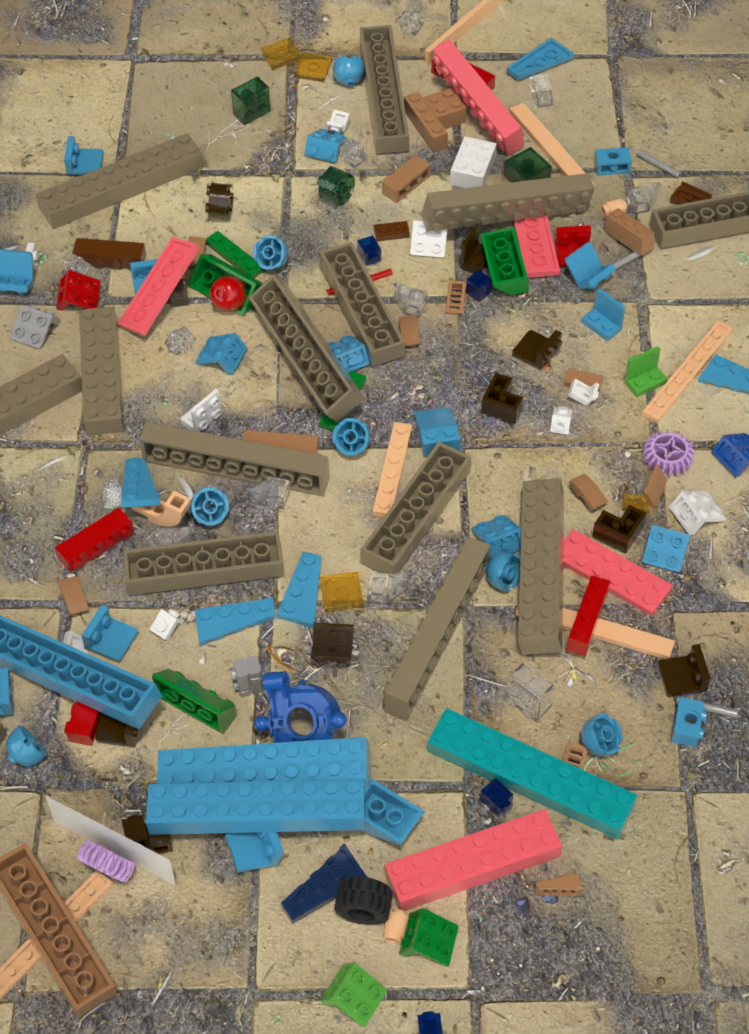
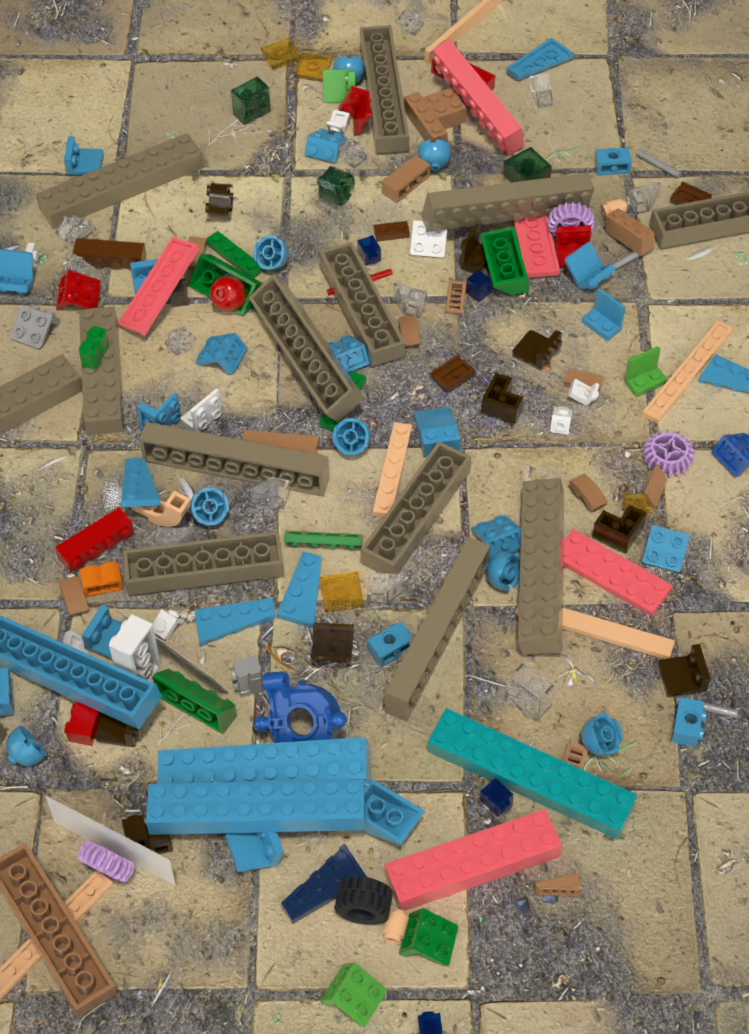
(74, 227): none -> clear slope
(93, 347): none -> green brick
(101, 579): none -> orange brick
(136, 648): none -> white brick
(165, 415): none -> dark azure bracket
(181, 657): none -> white sticker
(318, 538): none -> green plate
(337, 83): none -> bright green bracket
(357, 104): none -> red bracket
(386, 653): none -> dark azure brick
(436, 154): none -> dark azure cylinder
(452, 373): none -> reddish brown plate
(473, 163): white brick -> none
(545, 140): light nougat tile -> none
(570, 215): none -> lavender gear
(588, 615): red brick -> none
(694, 509): white bracket -> none

